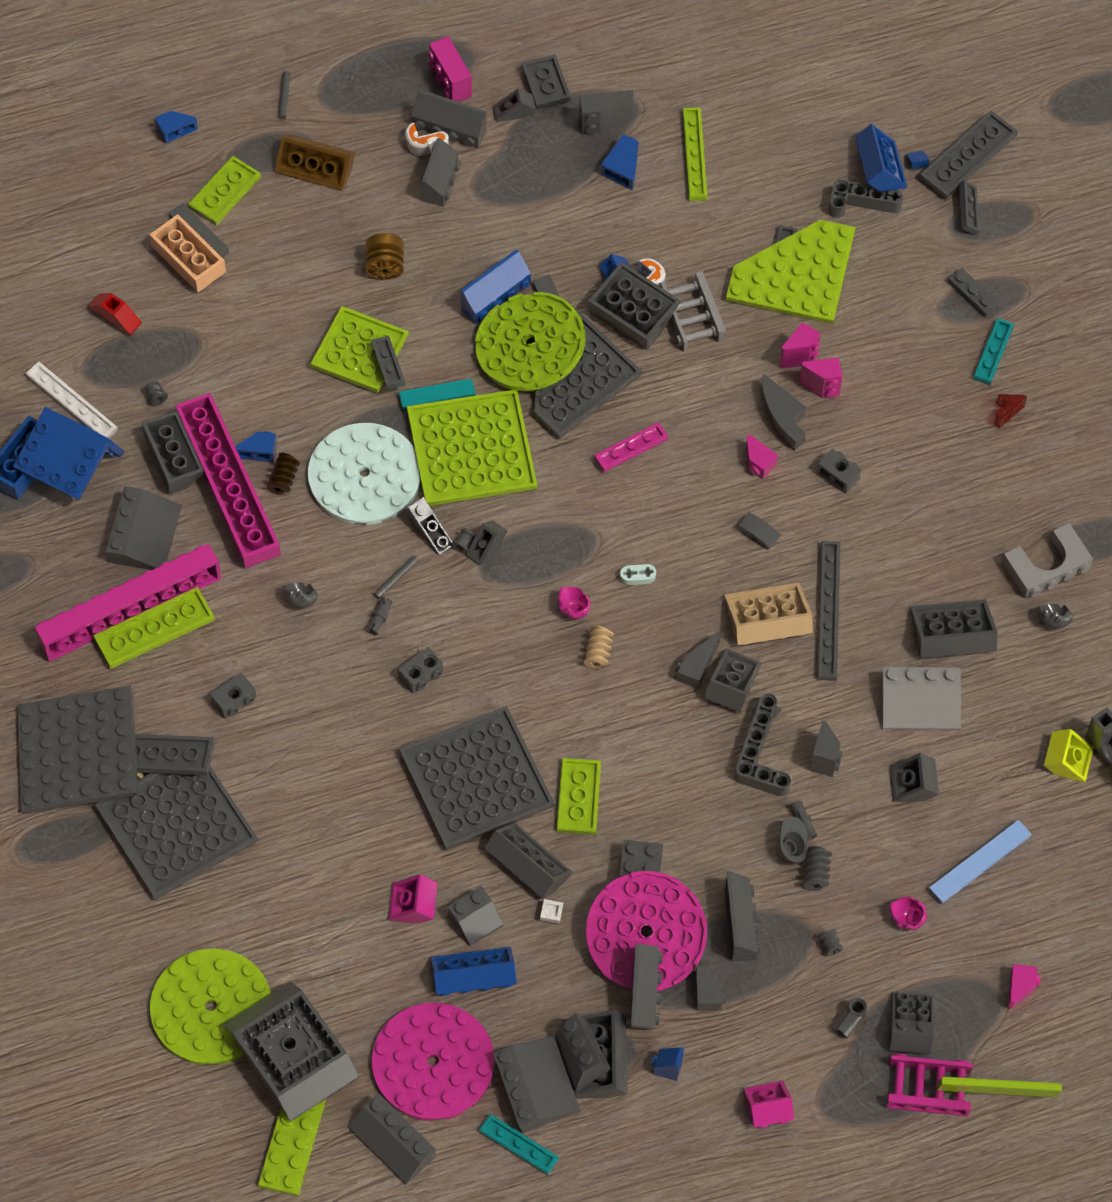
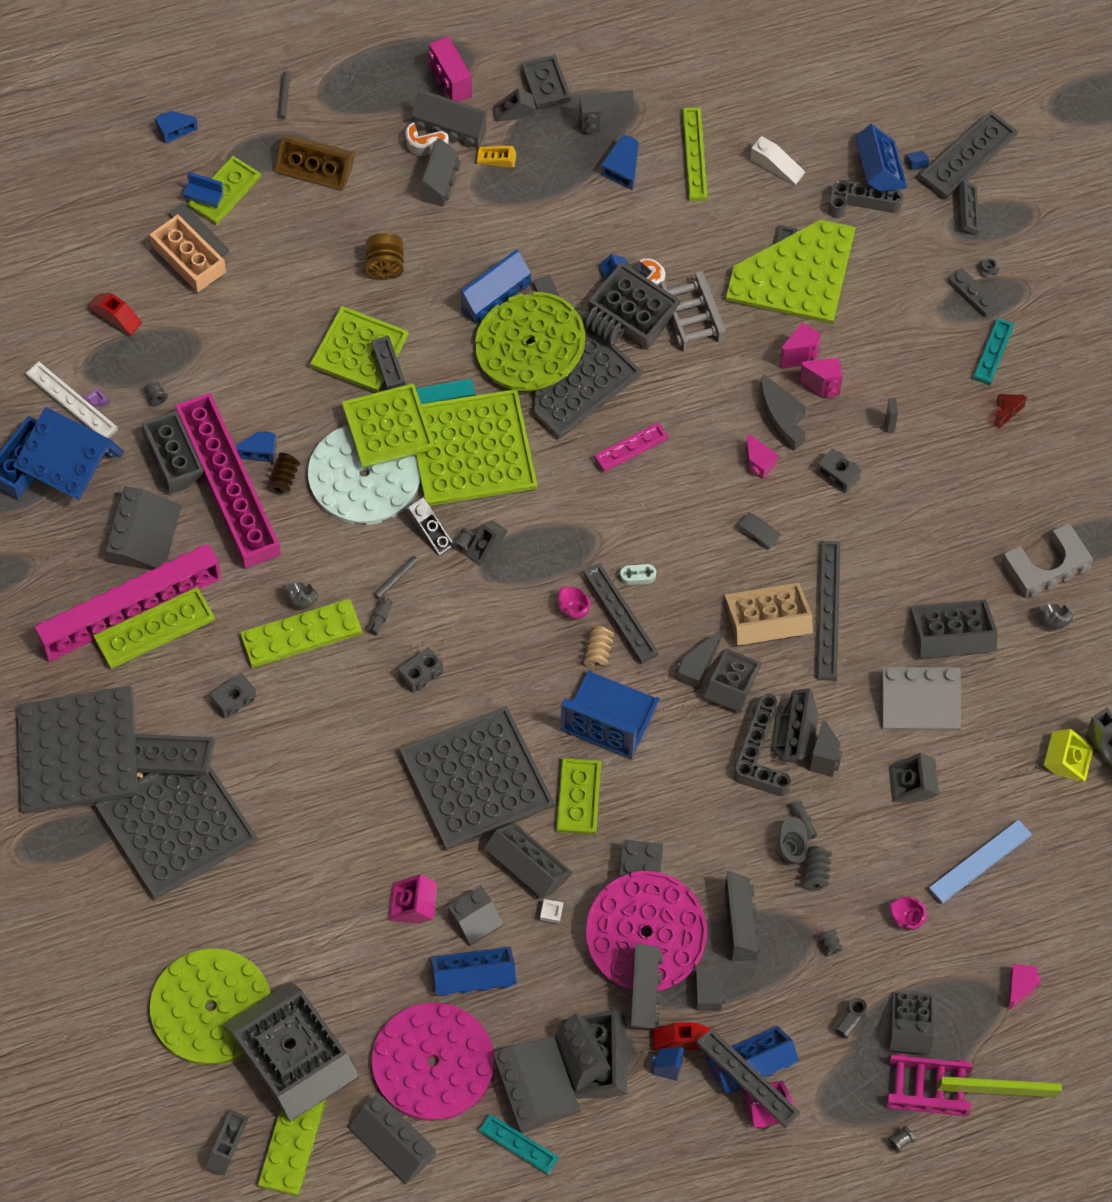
(96, 398): none -> medium lavender tile
(203, 190): none -> blue panel
(227, 1142): none -> dark grey slope
(301, 633): none -> lime plate
(388, 425): none -> lime plate
(496, 161): none -> yellow slope
(603, 327): none -> dark grey piece
(608, 714): none -> blue bracket
(620, 613): none -> dark grey plate
(679, 1035): none -> red slope
(748, 1078): none -> dark grey plate
(764, 1052): none -> blue slope
(776, 161): none -> white slope
(796, 726): none -> dark grey wedge
(891, 415): none -> dark grey tile
(901, 1139): none -> dark grey bush
(988, 262): none -> dark grey plate

